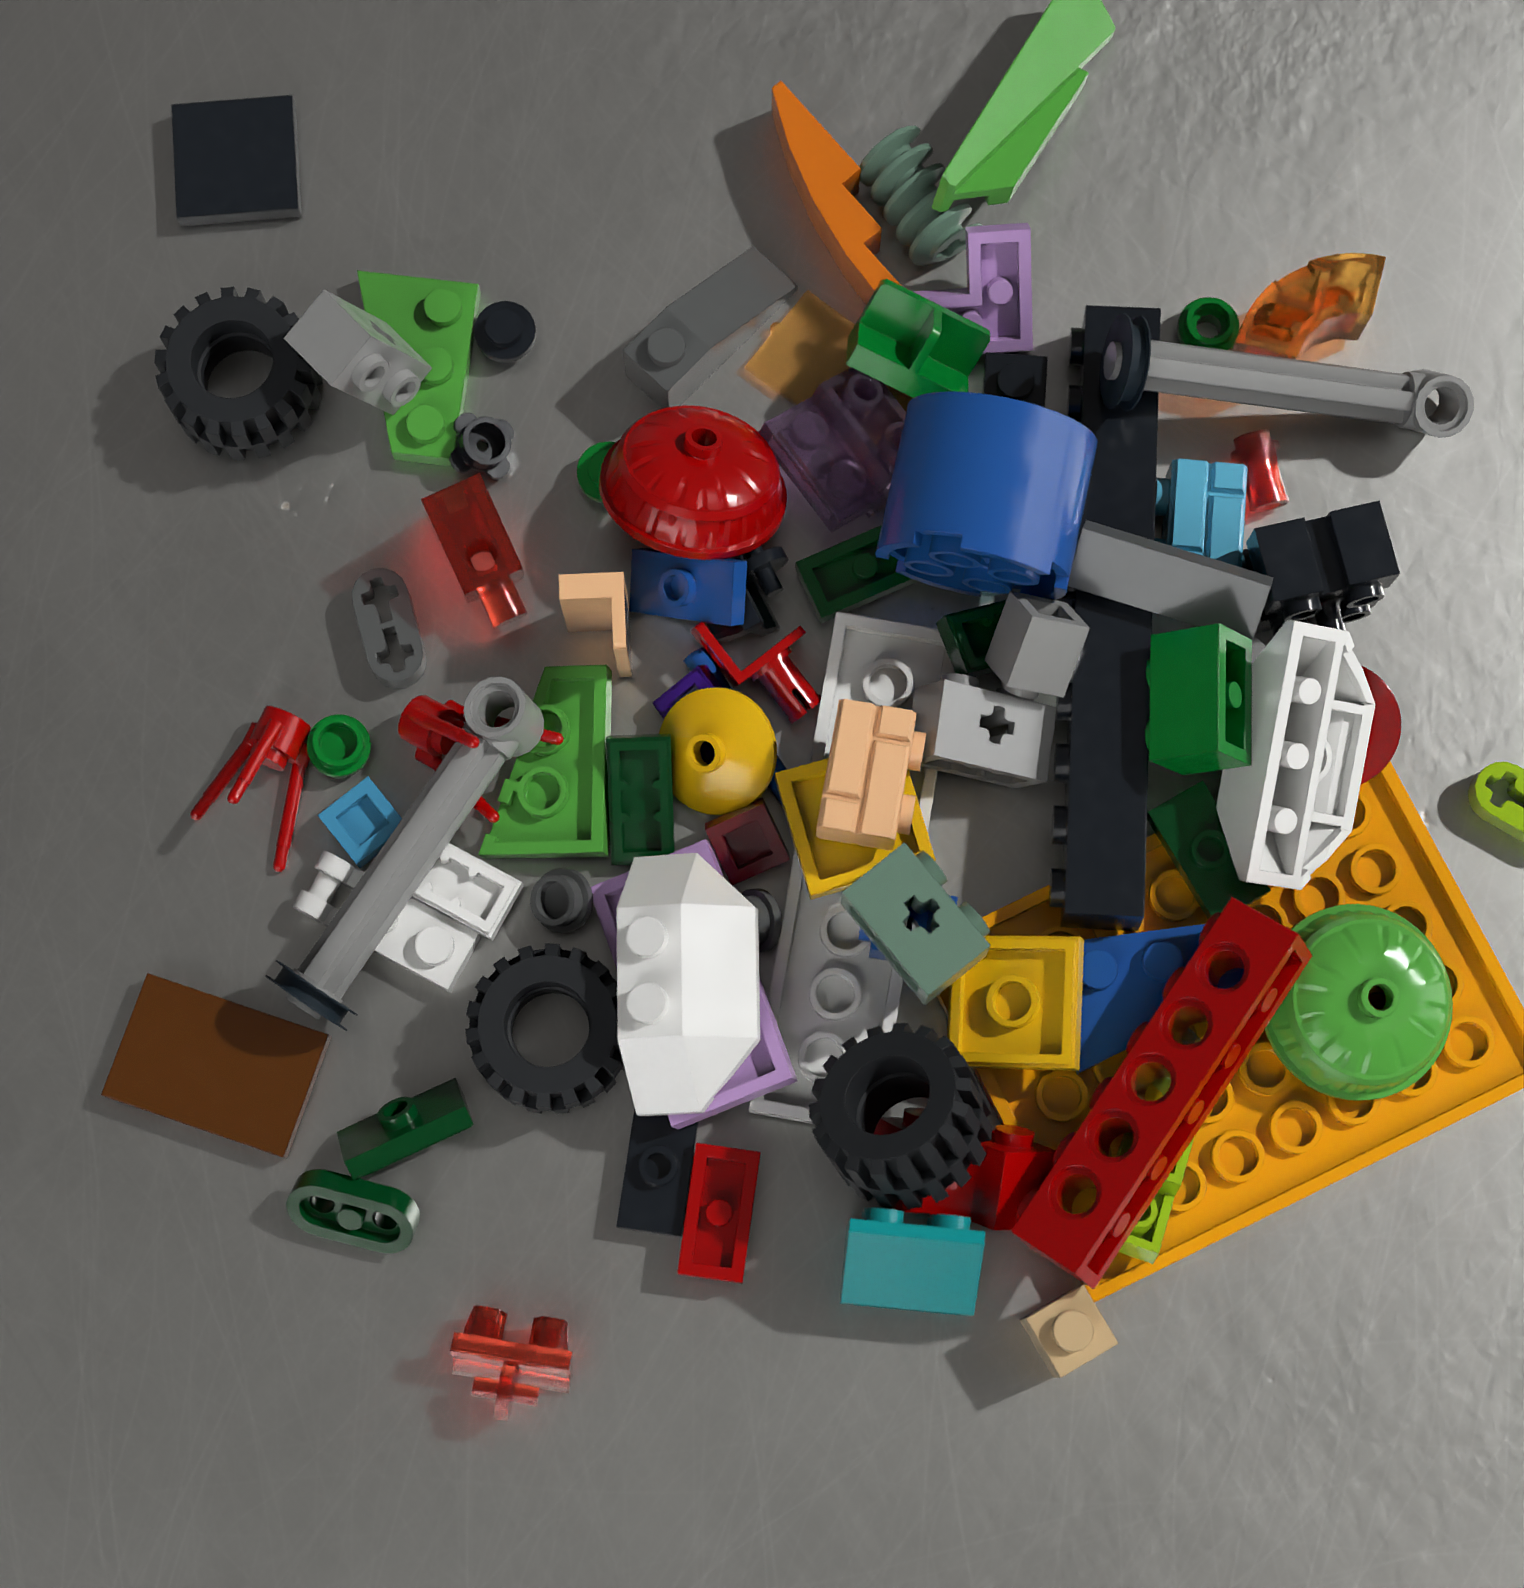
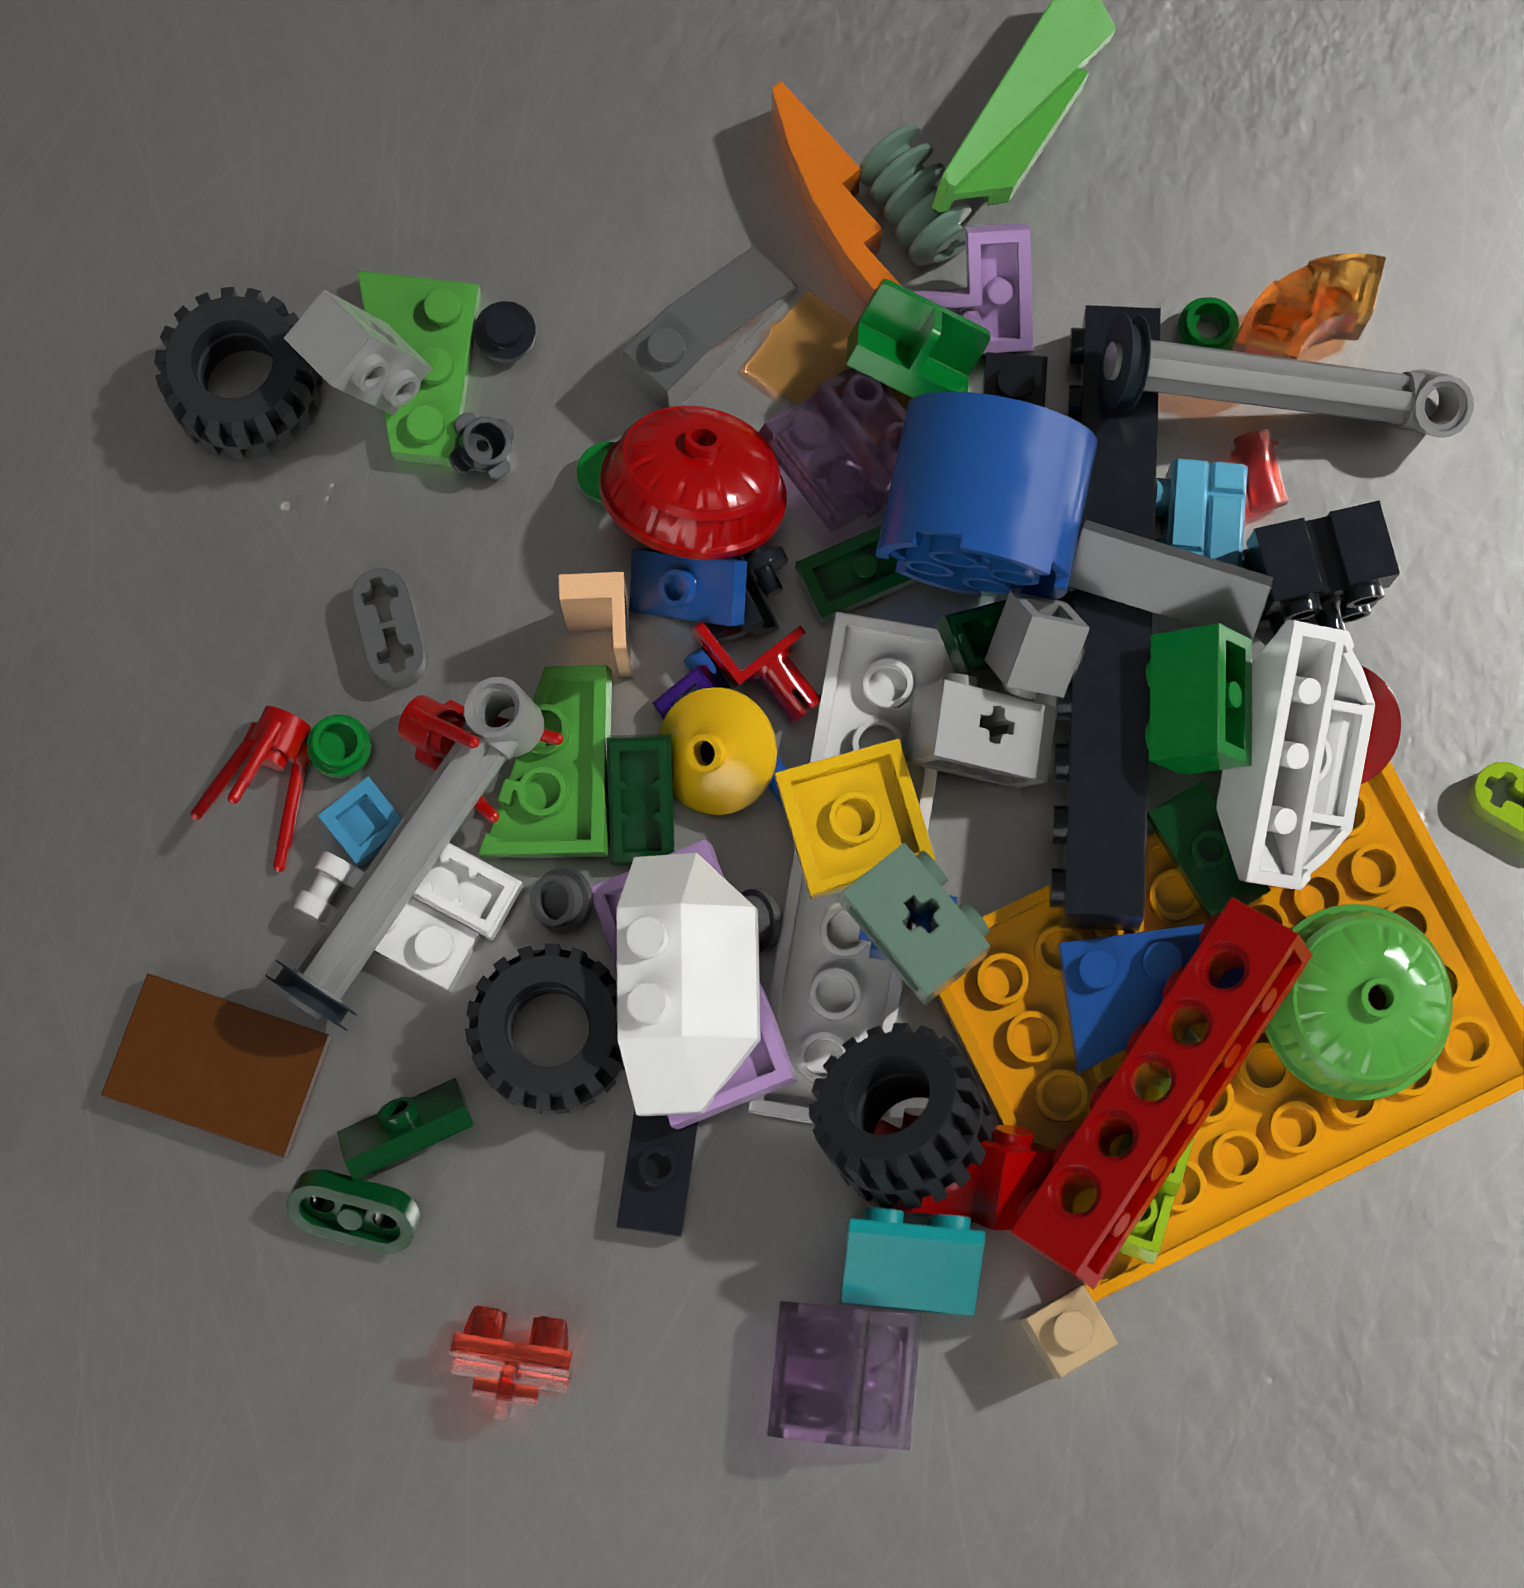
(236, 160): black tile -> none
(467, 525): clear red torso -> none
(719, 1213): red plate -> none
(747, 841): dark red plate -> none
(844, 1376): none -> clear purple brick
(868, 775): light nougat brick -> none
(1020, 1005): yellow plate -> none

